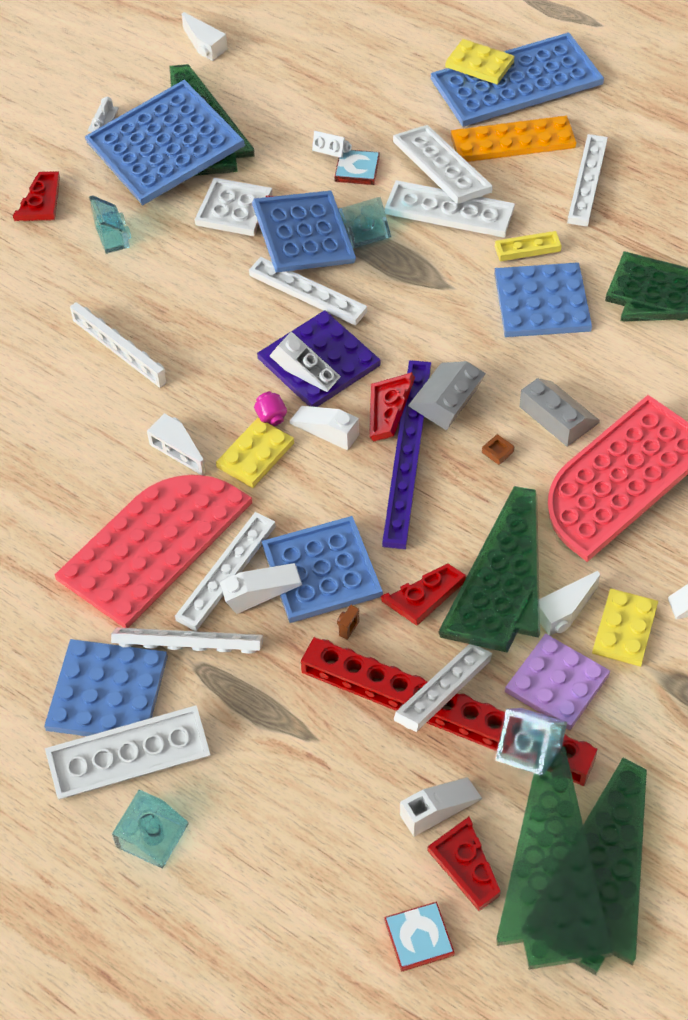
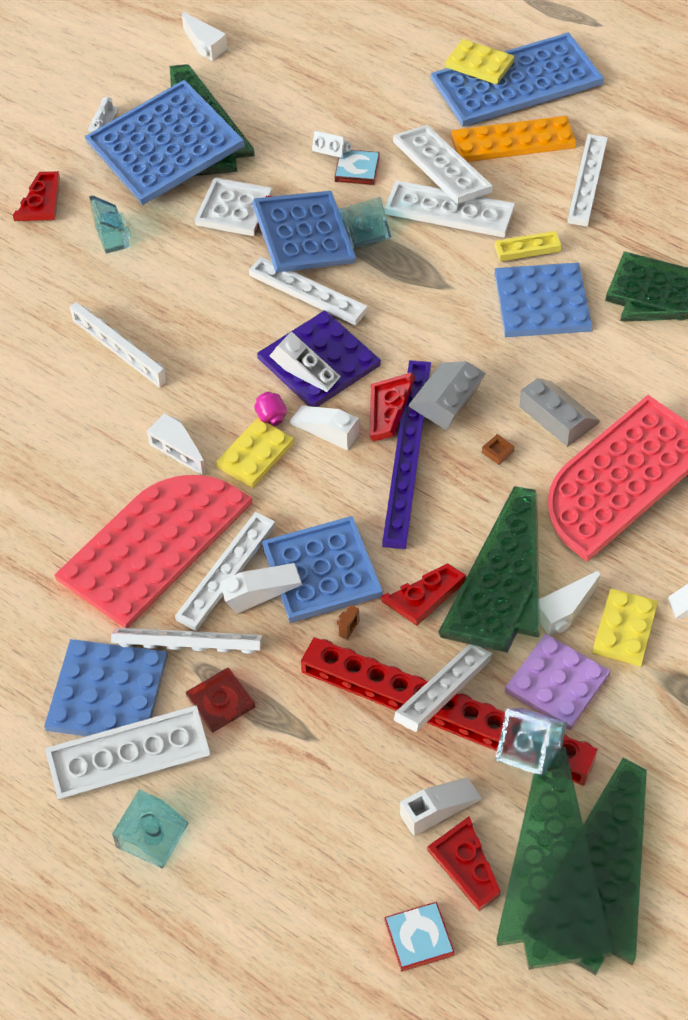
(220, 699): none -> clear red tile

